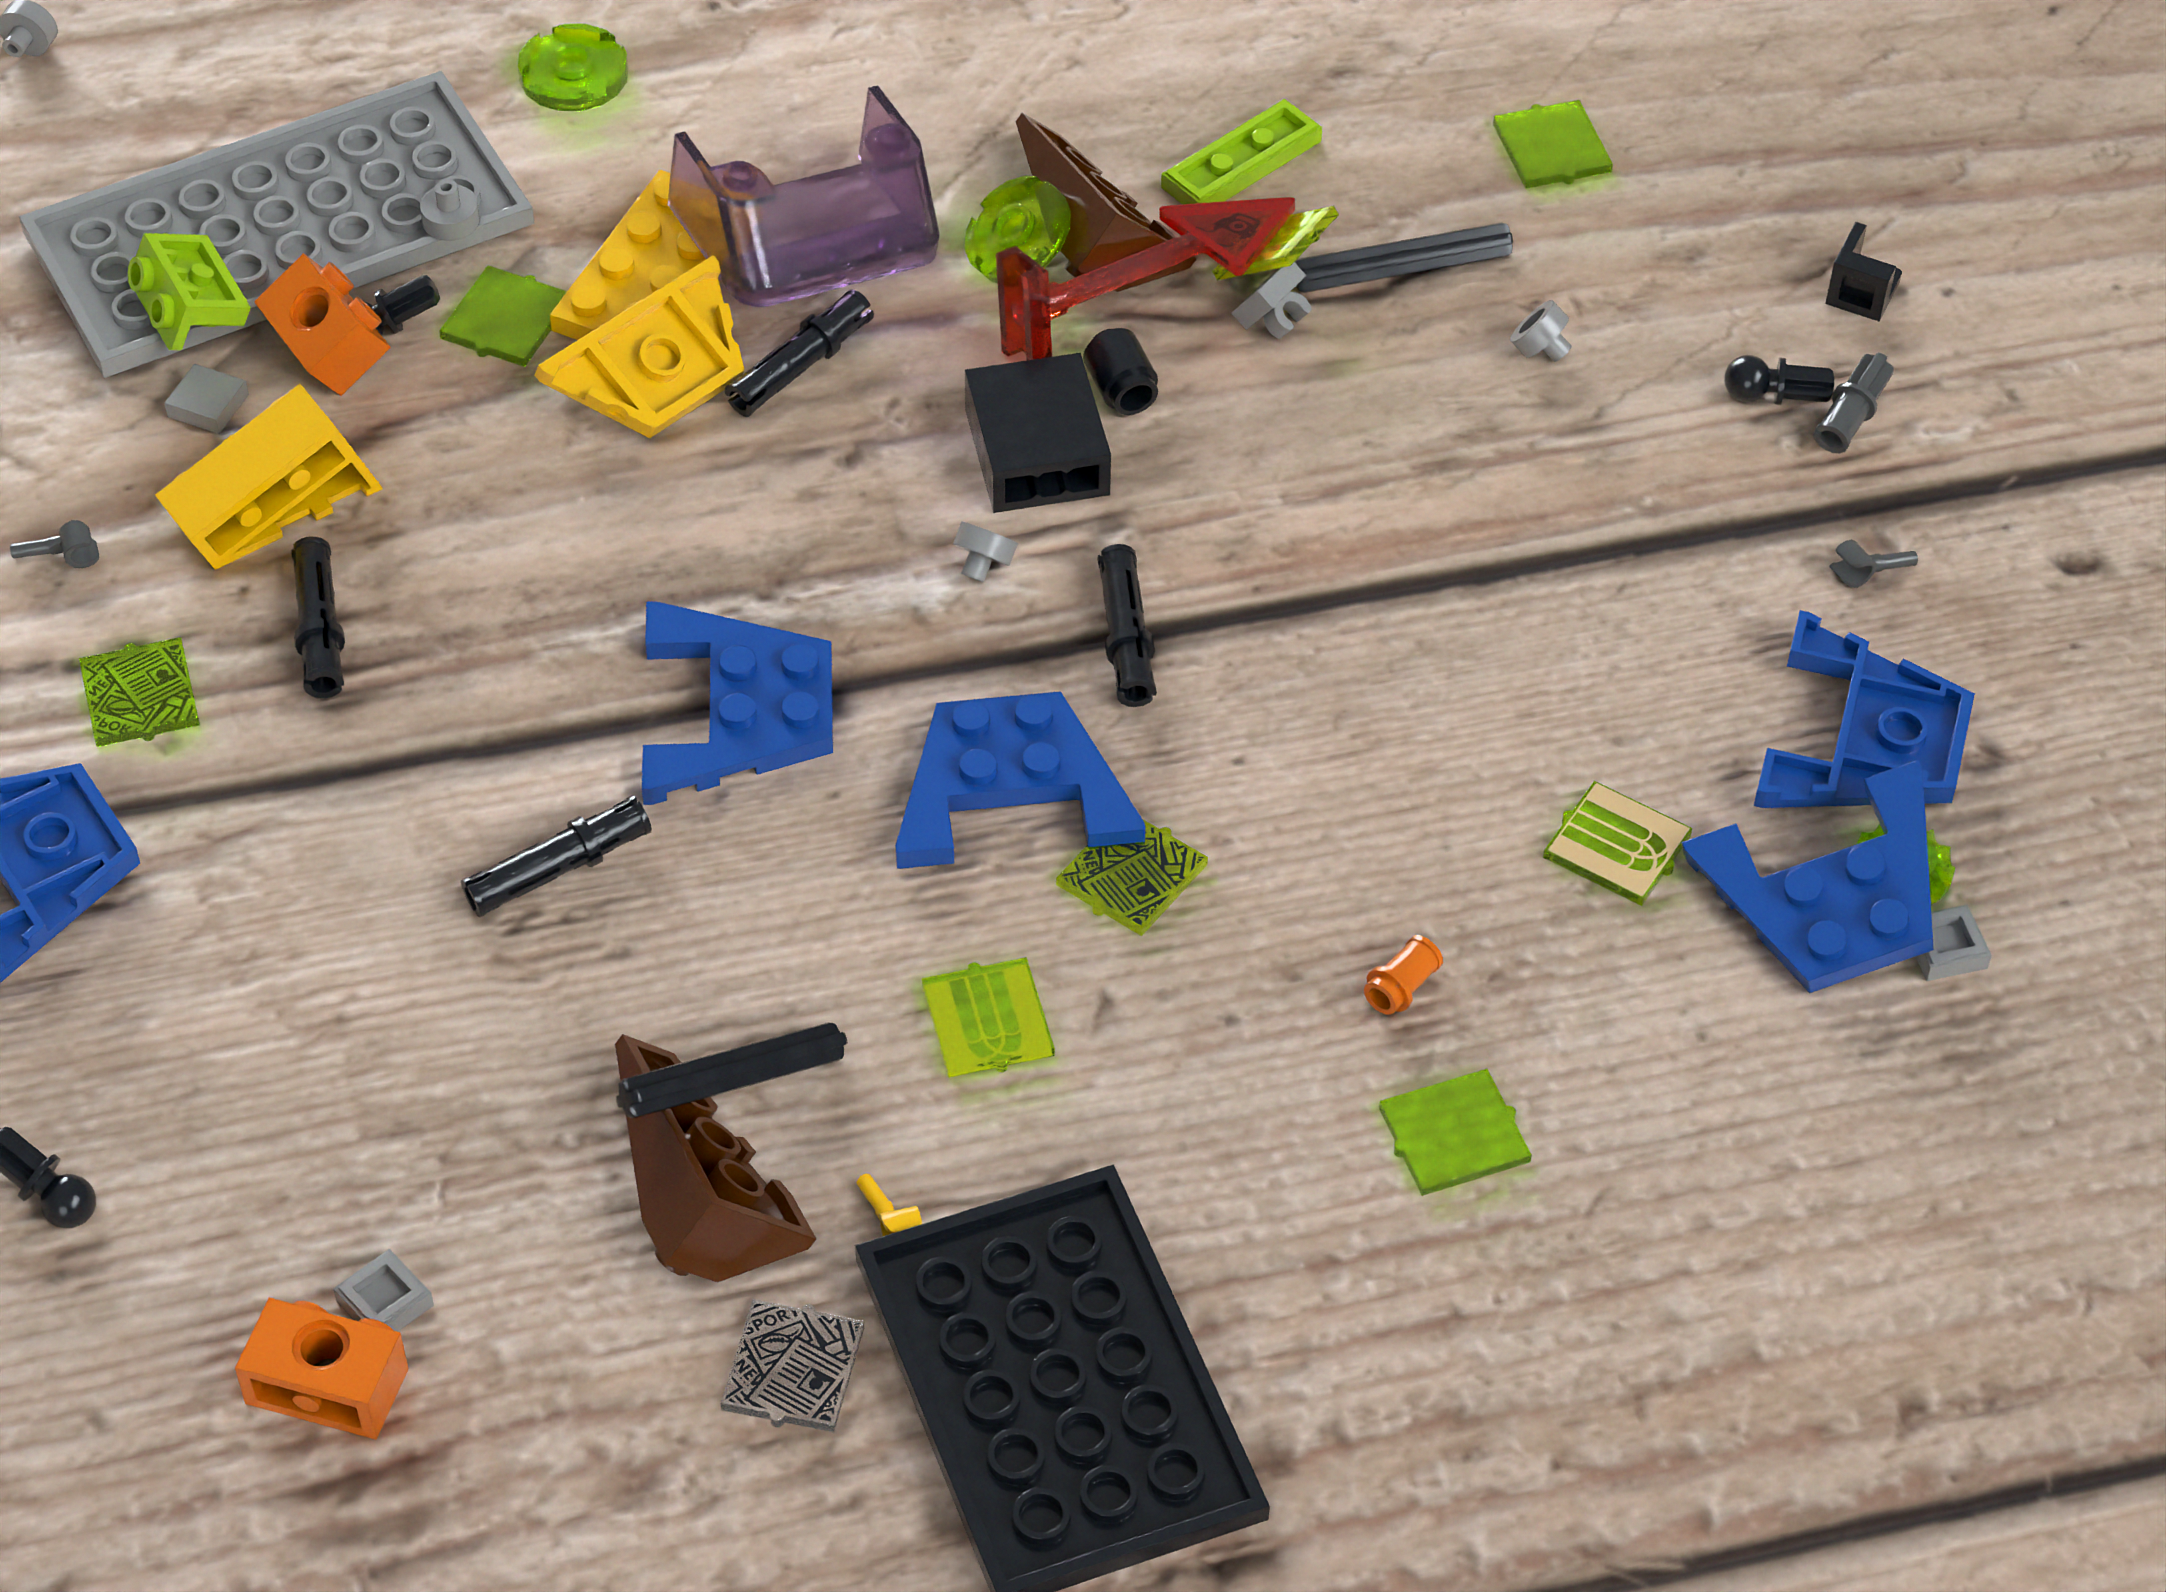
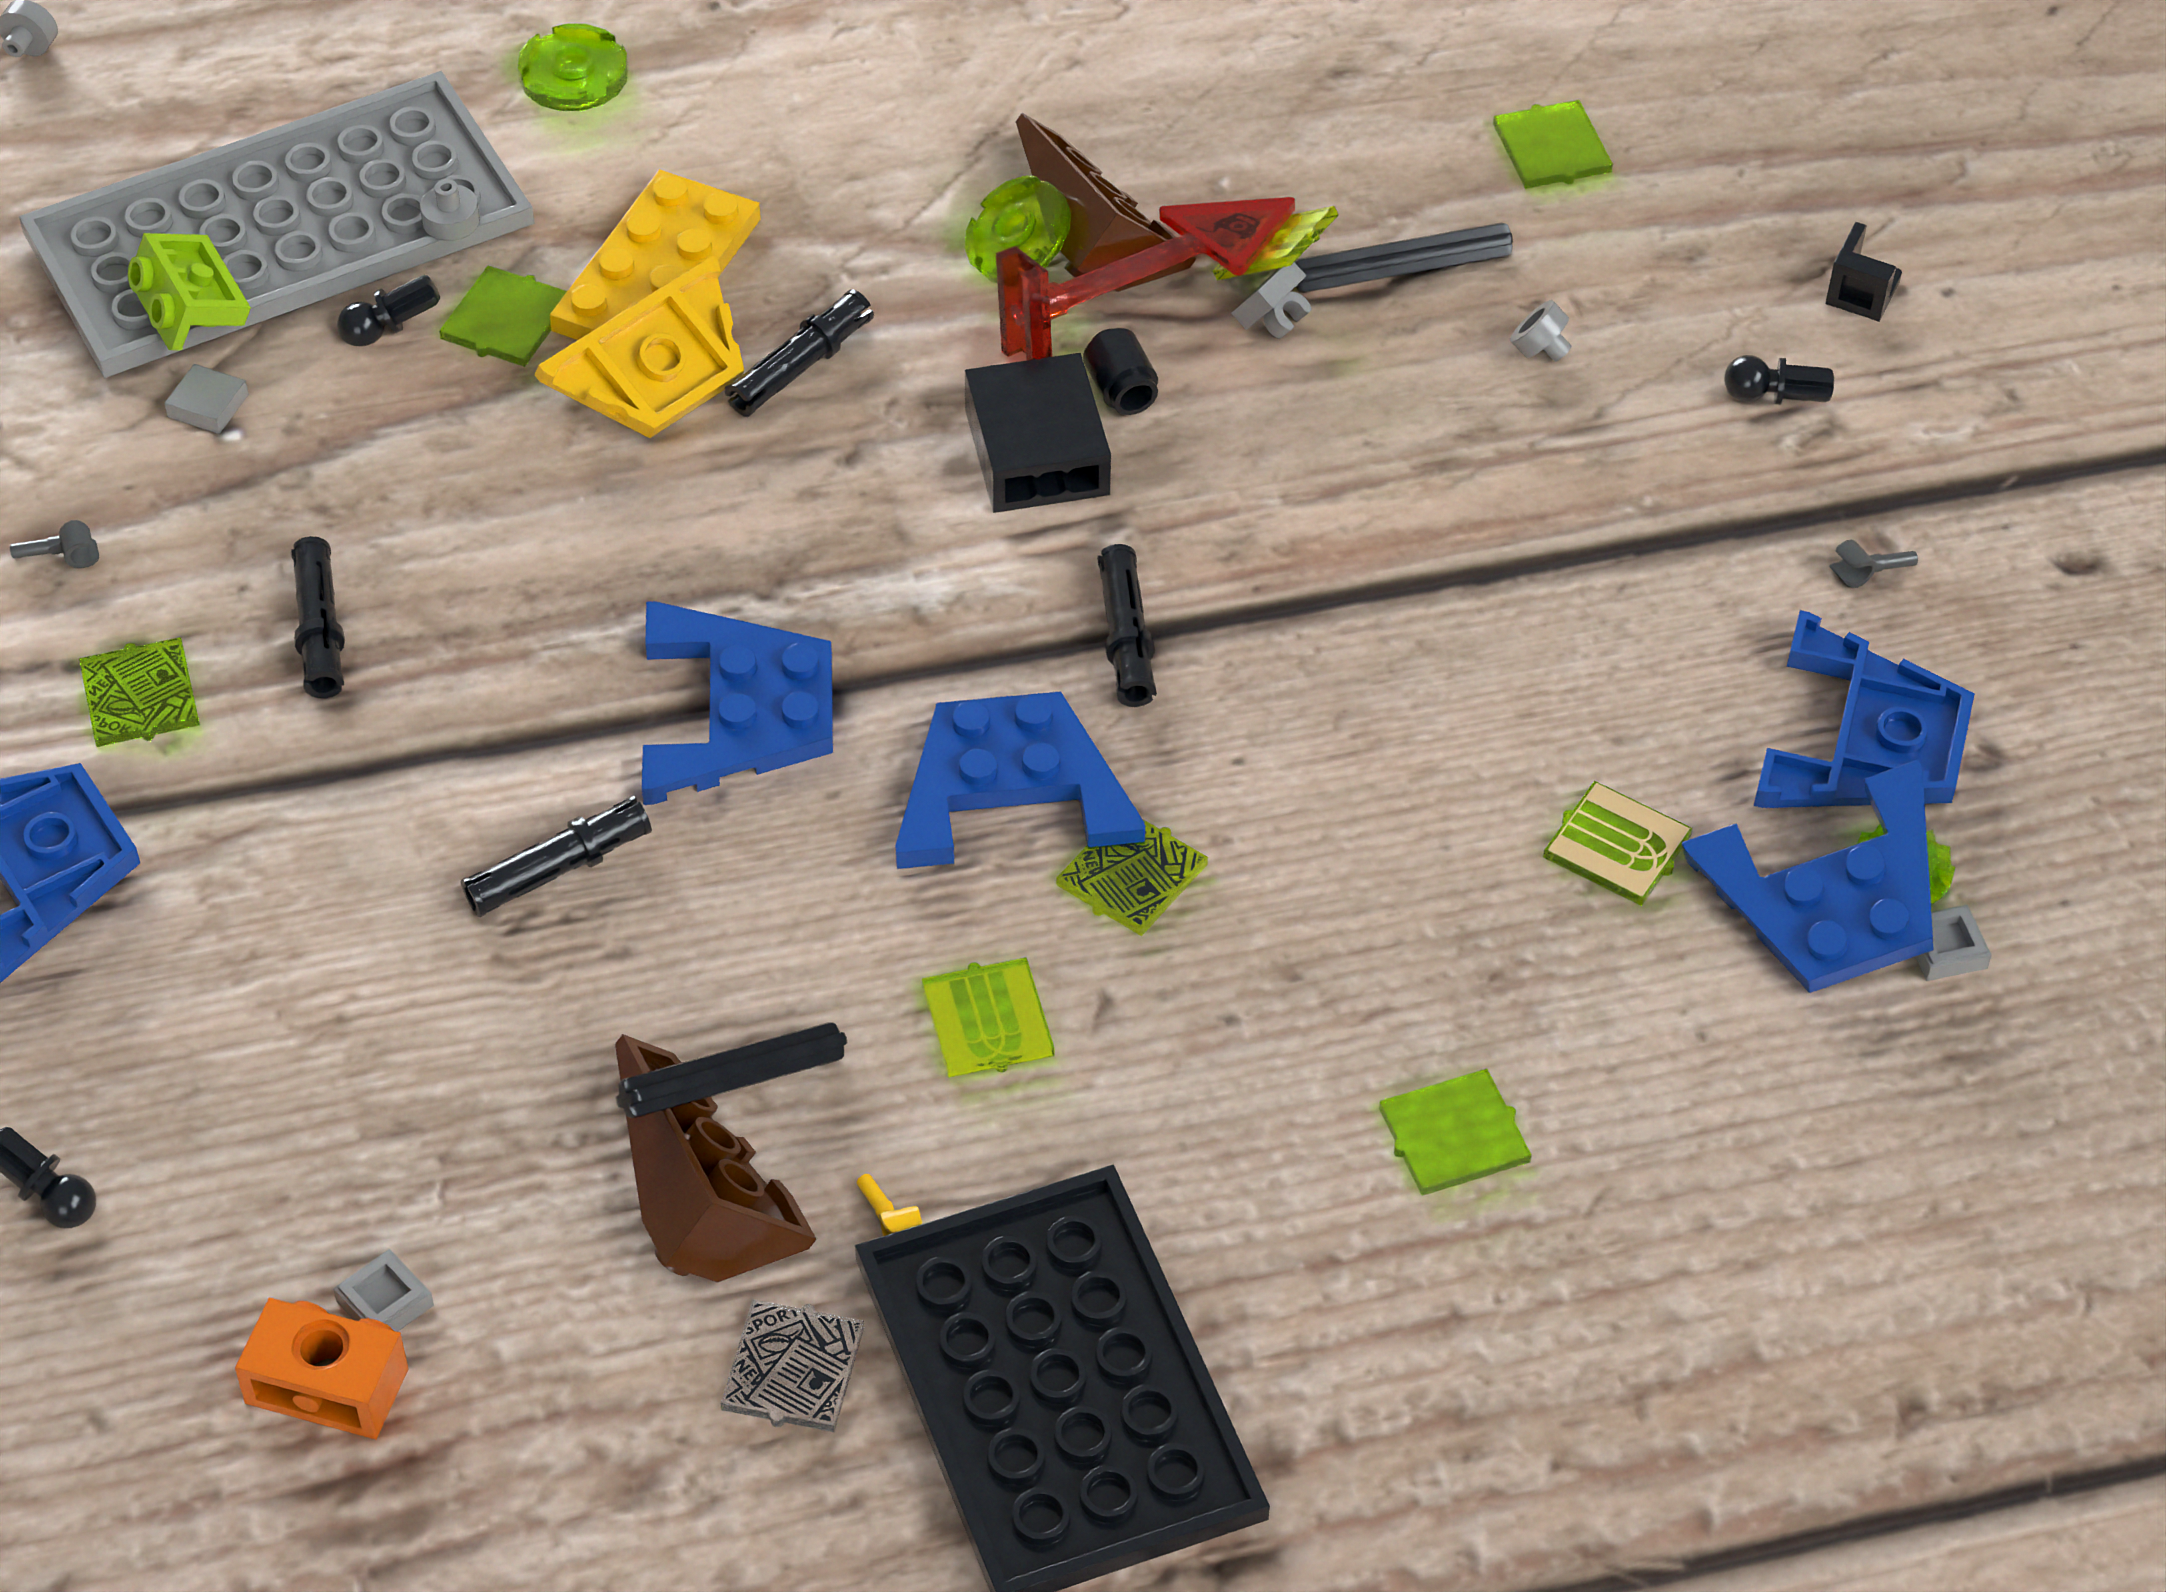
(265, 478): yellow wedge -> none
(323, 323): orange brick -> none
(814, 229): clear purple windscreen -> none
(983, 549): light grey tile -> none
(1242, 156): lime tile -> none
(1392, 986): orange pin -> none
(1853, 403): dark grey axle -> none

